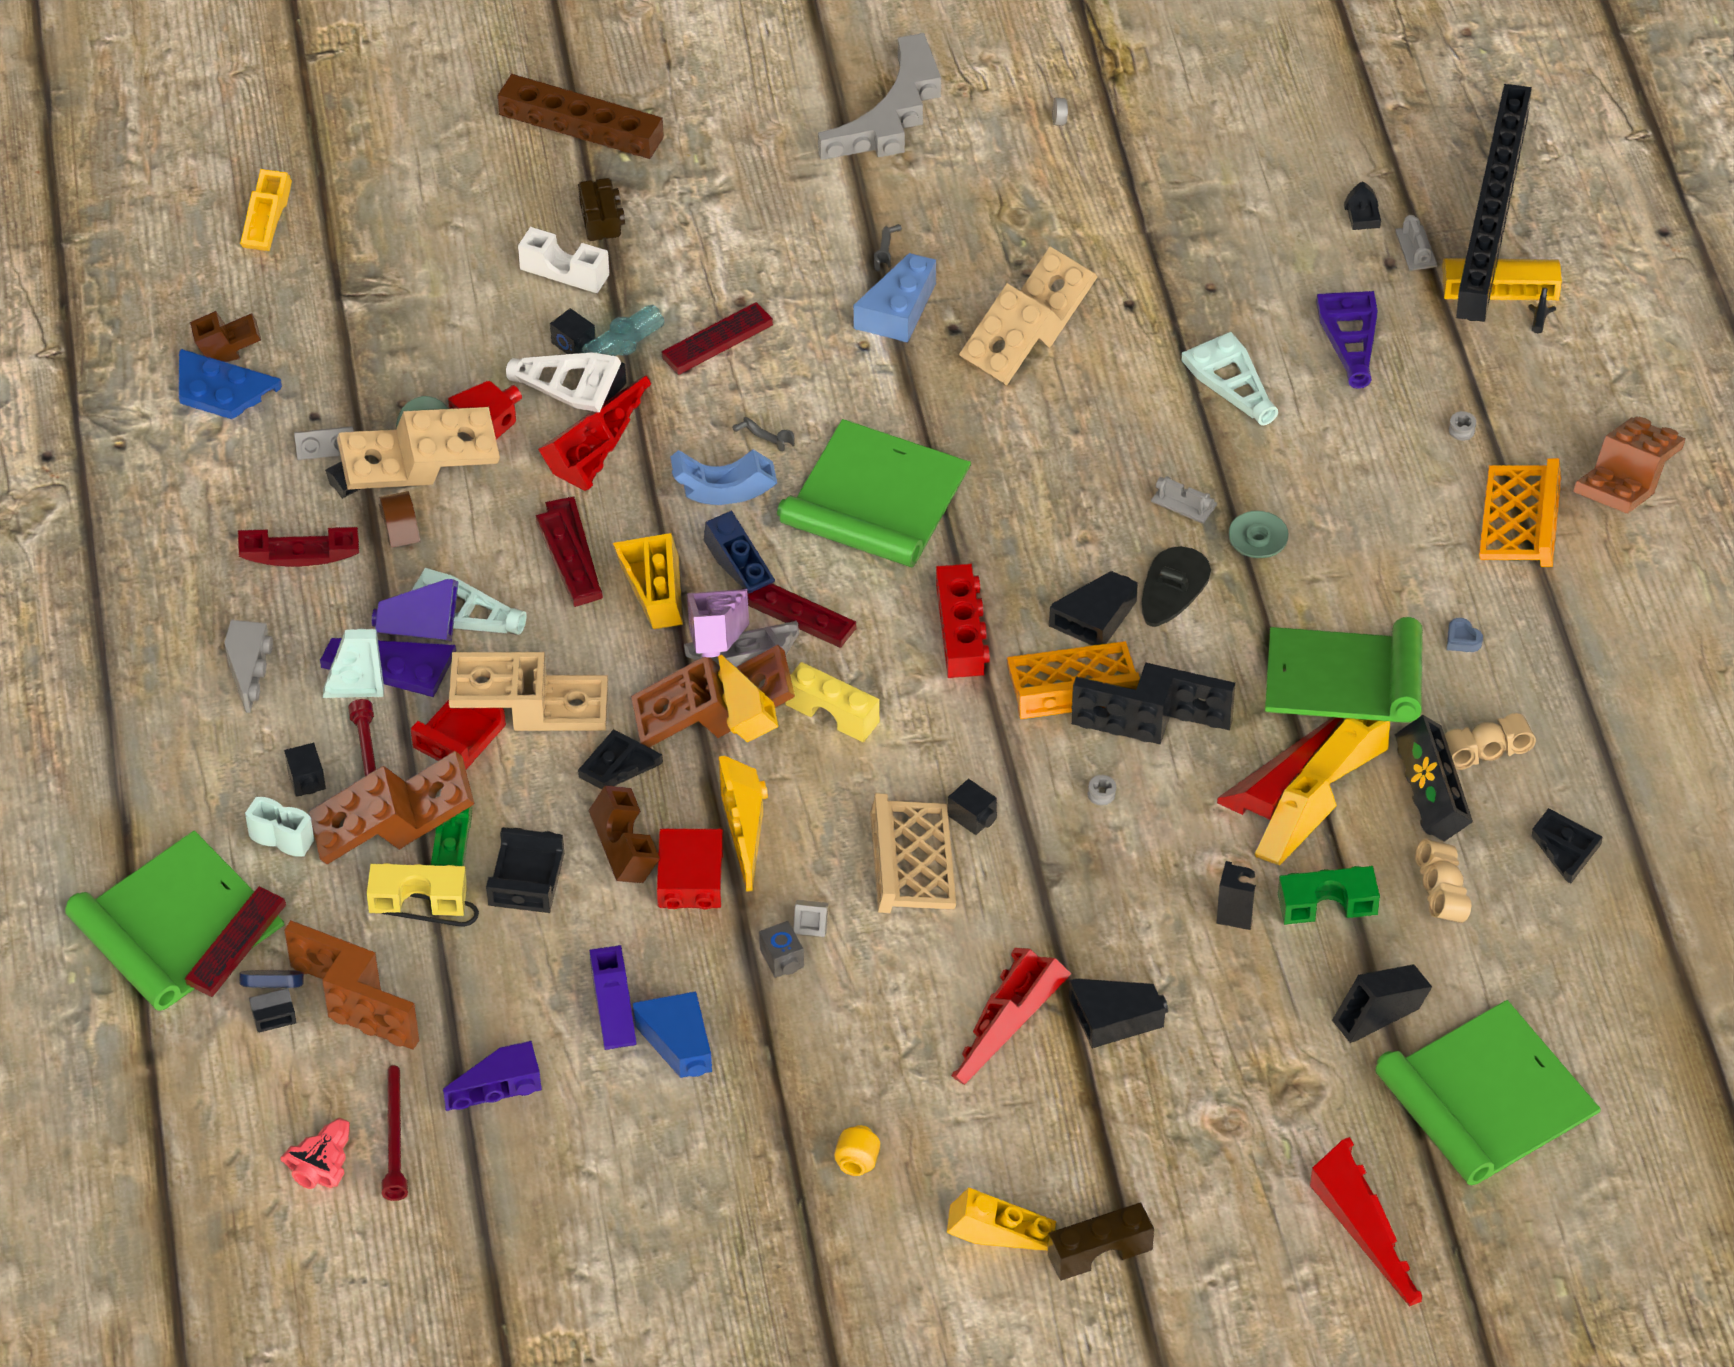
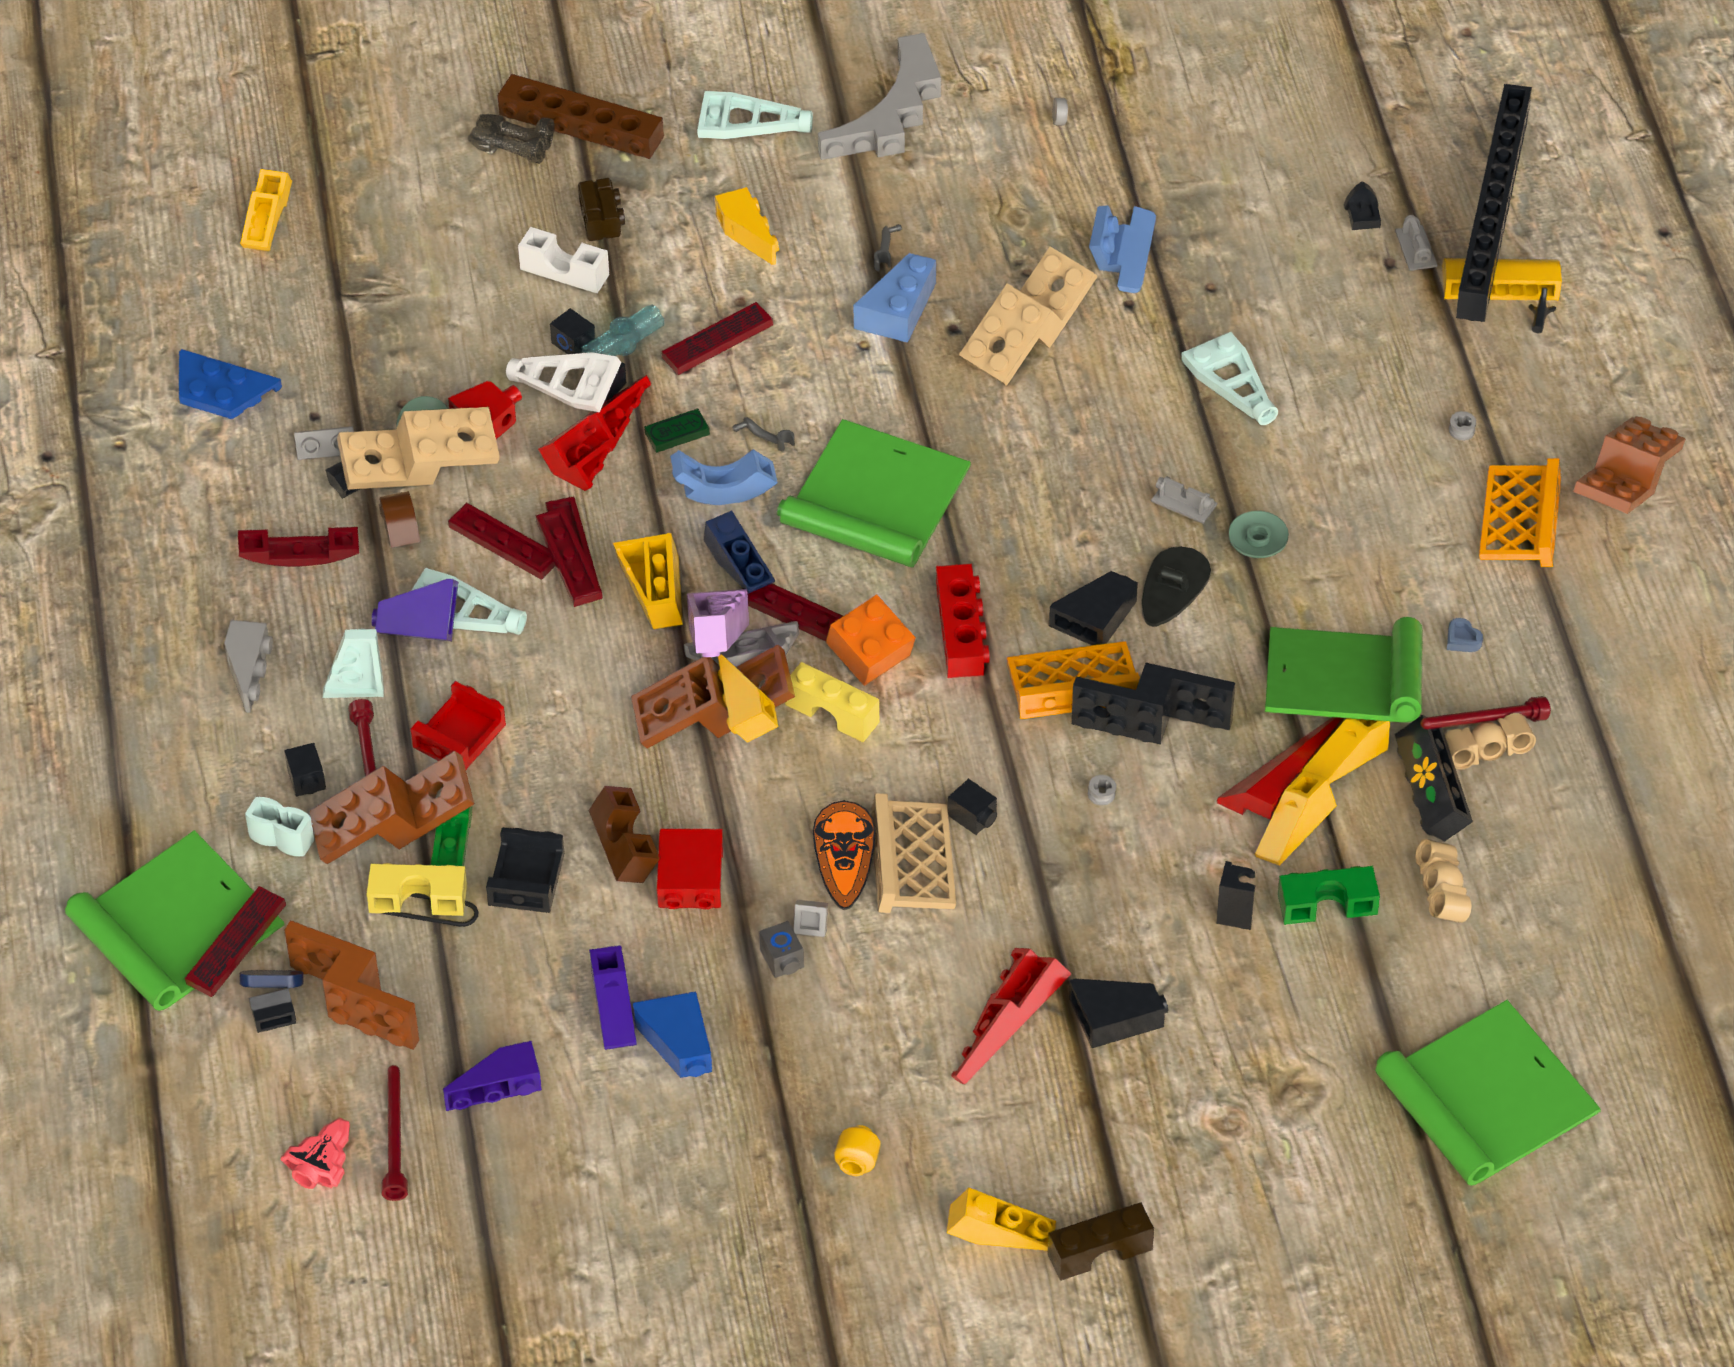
(224, 340): reddish brown brick -> none
(406, 664): dark purple wing -> none
(492, 133): none -> clear smoke piece
(502, 540): none -> dark red tile
(522, 684): tan bracket -> none
(618, 760): black wing -> none
(677, 430): none -> dark green tile
(716, 114): none -> light aqua plate
(743, 223): none -> yellow slope
(743, 805): yellow wedge -> none
(844, 850): none -> shield
(870, 640): none -> orange brick
(1123, 246): none -> medium blue plate
(1350, 307): dark purple plate -> none
(1352, 1202): red wedge -> none
(1380, 1000): black slope -> none
(1534, 709): none -> dark red piece
(1565, 843): black wing -> none

